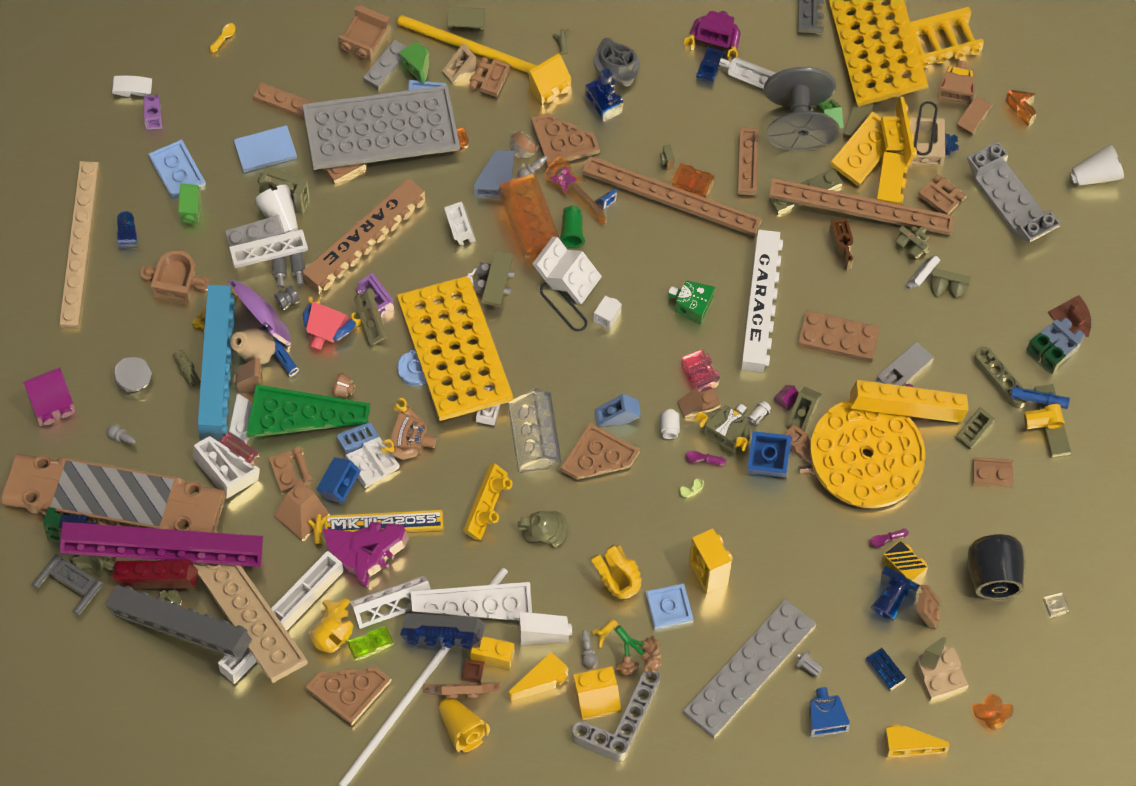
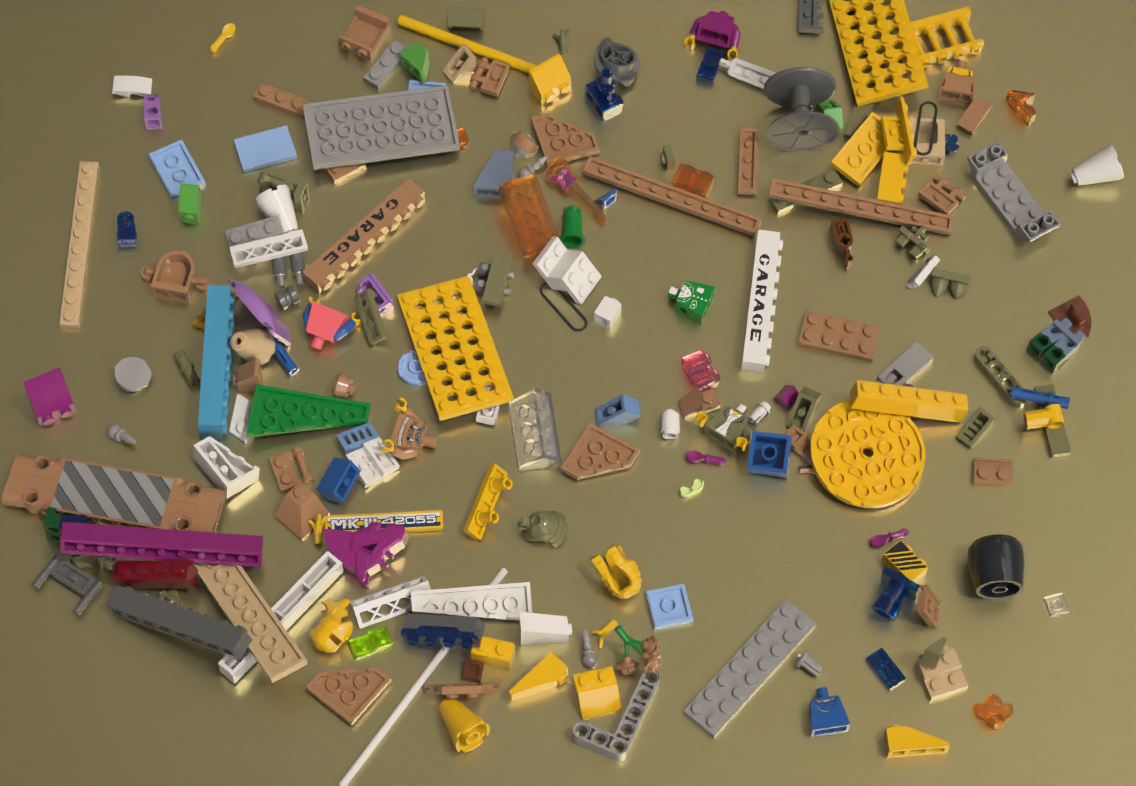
(255, 454): clear pink tile -> none
(459, 223): white hinge -> none
(710, 560): yellow brick -> none

